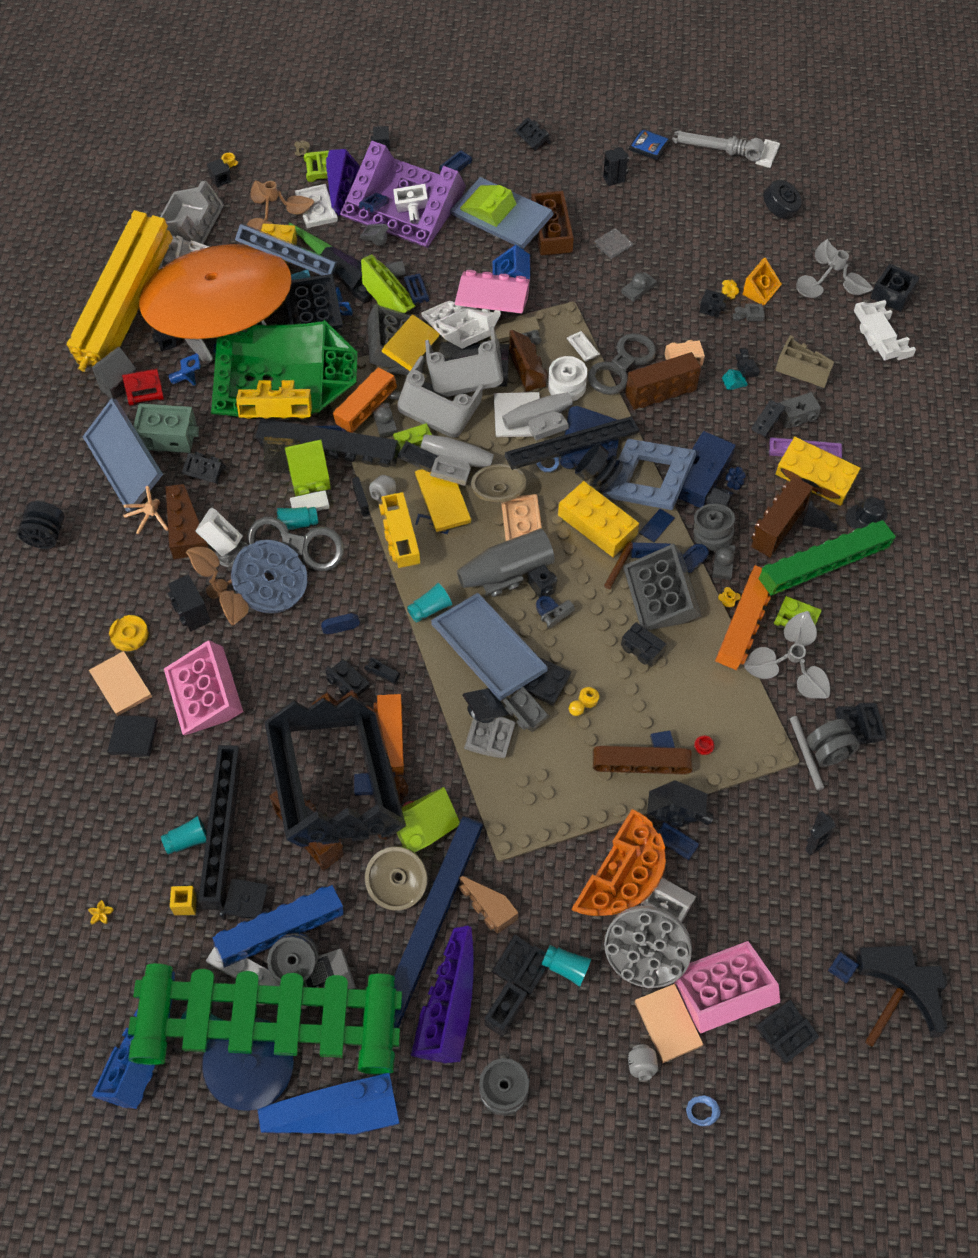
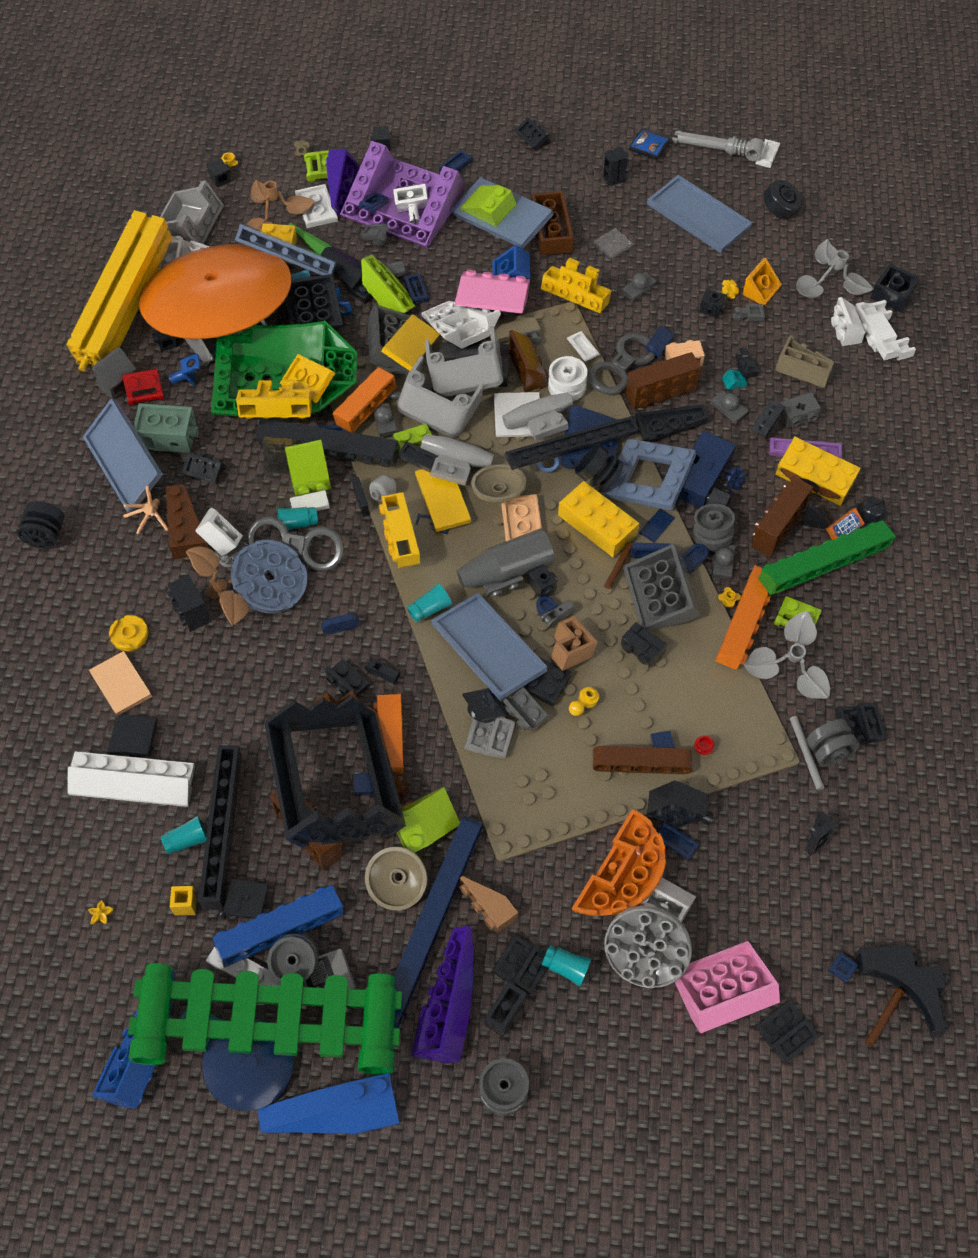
(130, 779): none -> white slope
(203, 688): bright pink slope -> none
(309, 375): none -> yellow tile
(573, 644): none -> medium nougat brick
(576, 286): none -> yellow piece
(642, 1062): light grey head -> none
(659, 341): none -> dark blue tile
(665, 422): none -> black wing
(668, 1023): light nougat tile -> none
(699, 213): none -> sand blue tile
(710, 1103): medium blue piece -> none
(729, 406): none -> dark grey tile
(845, 524): none -> tile
(847, 323): none -> white slope

